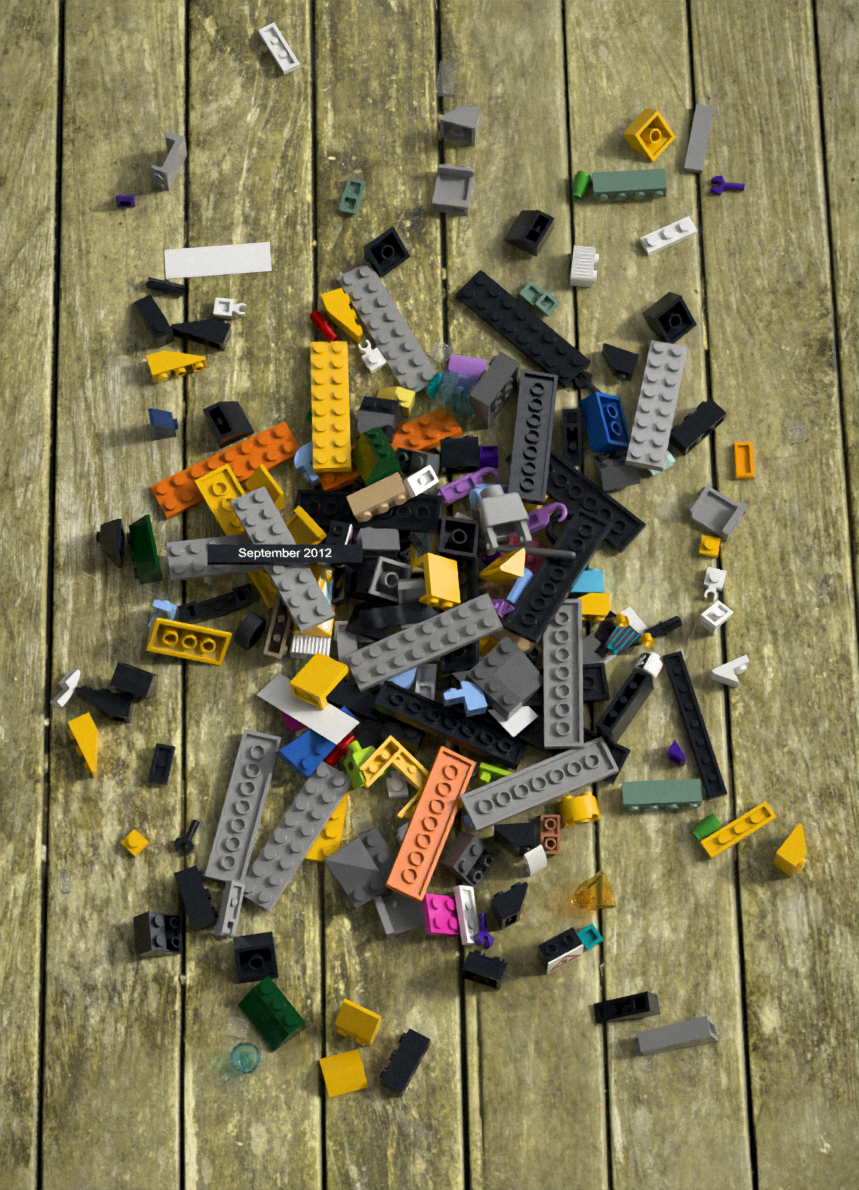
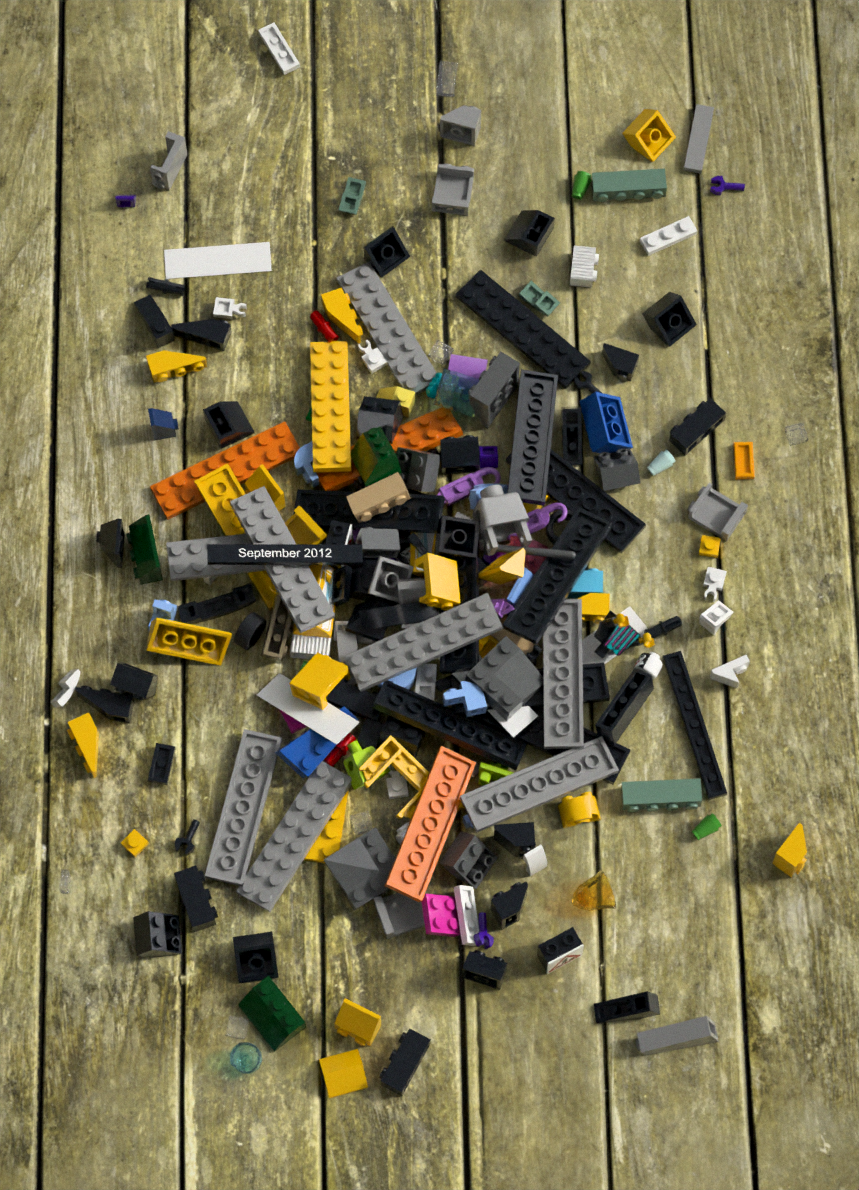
(230, 909): light grey plate -> none
(420, 481): white slope -> none
(550, 833): nougat slope -> none
(590, 937): teal plate -> none
(656, 406): light grey plate -> none
(676, 754): dark purple slope -> none
(738, 830): yellow plate -> none

